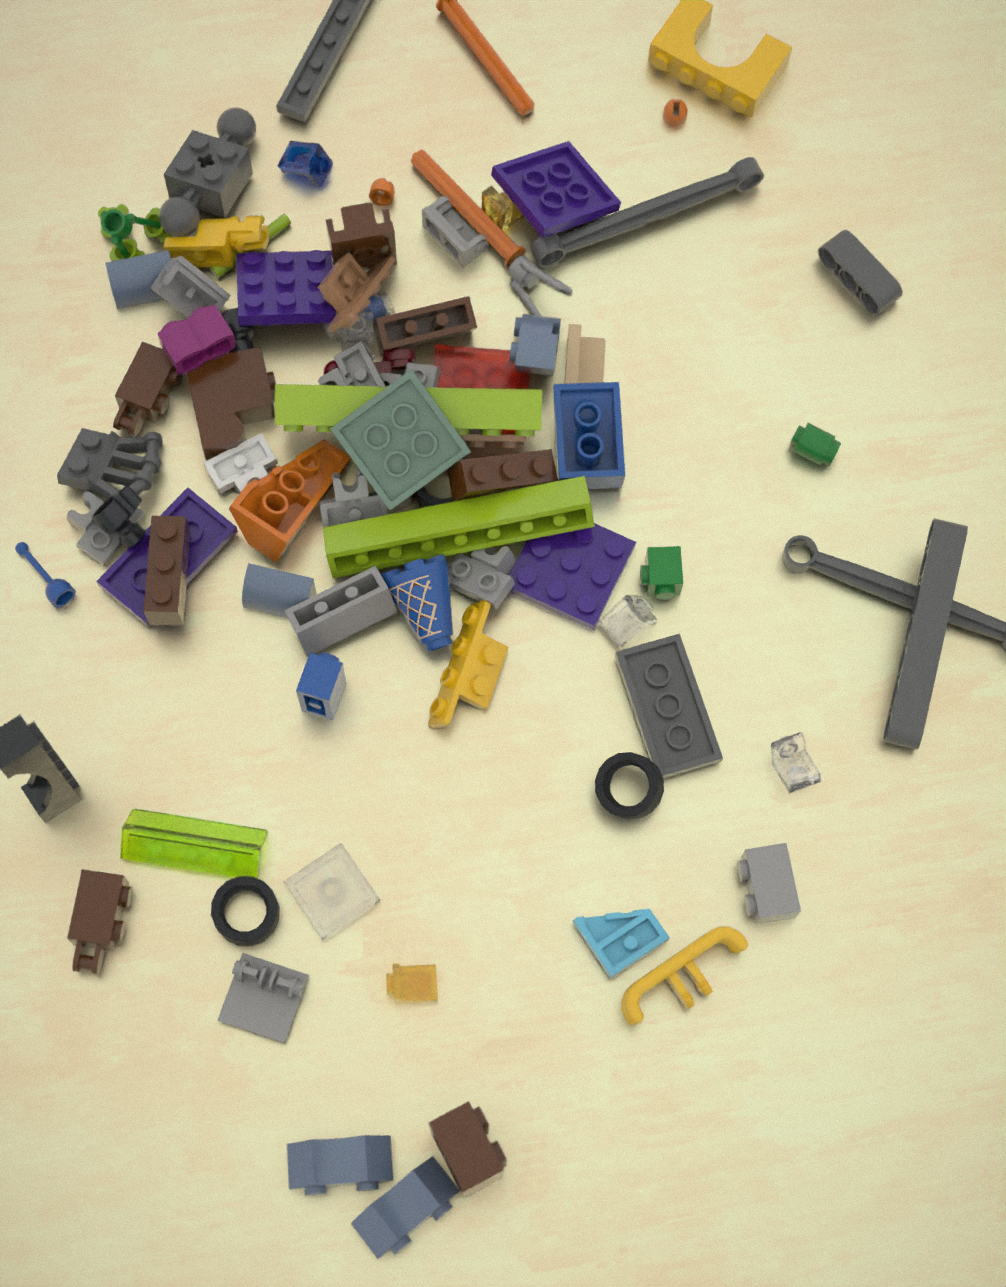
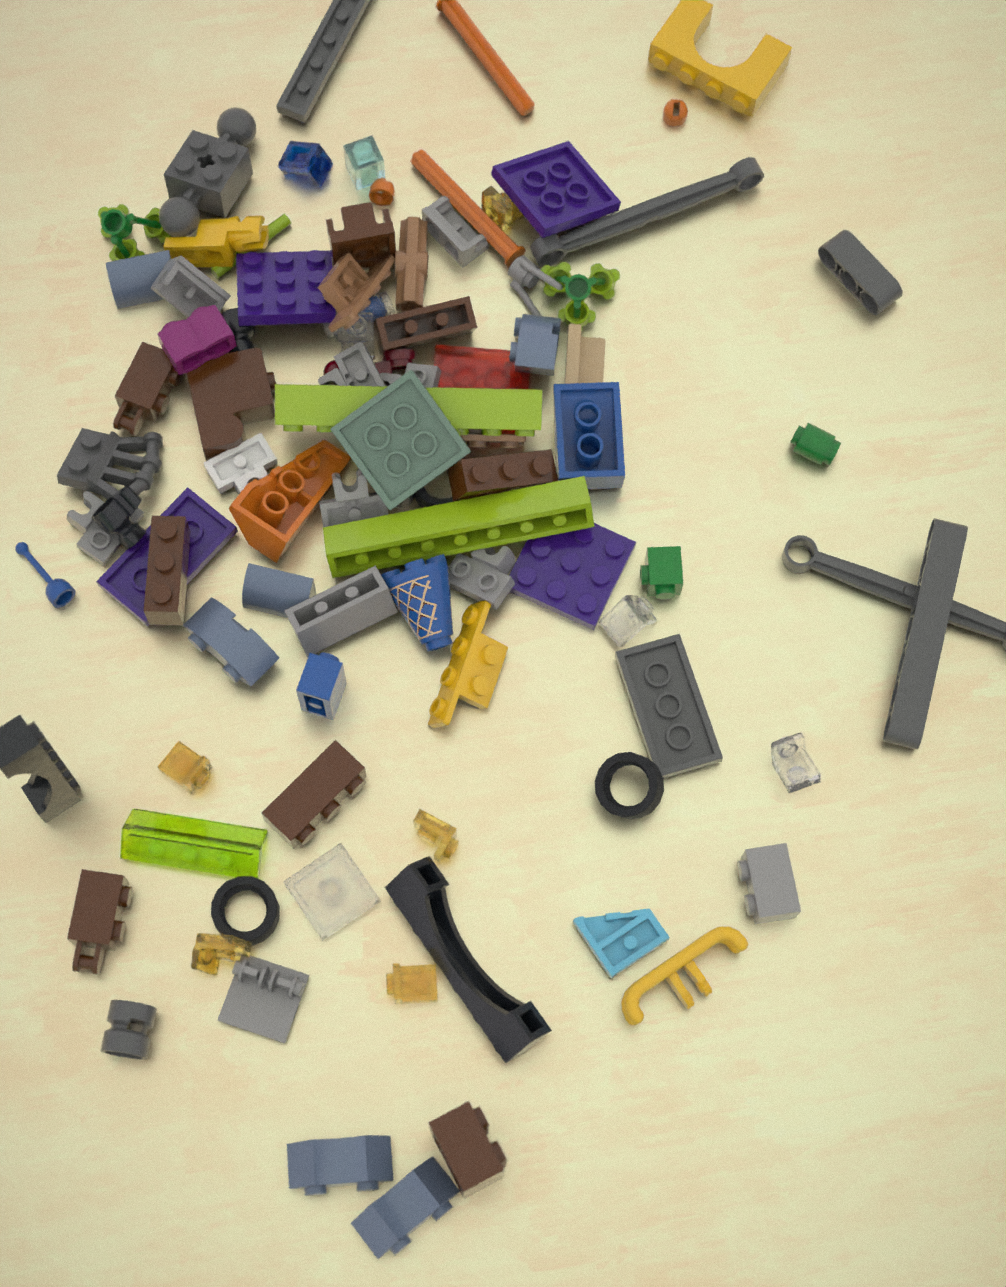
(125, 1042): none -> dark grey wheel
(186, 767): none -> clear yellow bracket
(215, 947): none -> clear yellow bracket
(238, 649): none -> sand blue brick
(315, 795): none -> reddish brown brick
(364, 162): none -> clear light blue brick
(411, 264): none -> medium nougat piece
(434, 829): none -> clear yellow bracket
(506, 1021): none -> black arch
(579, 289): none -> lime plant

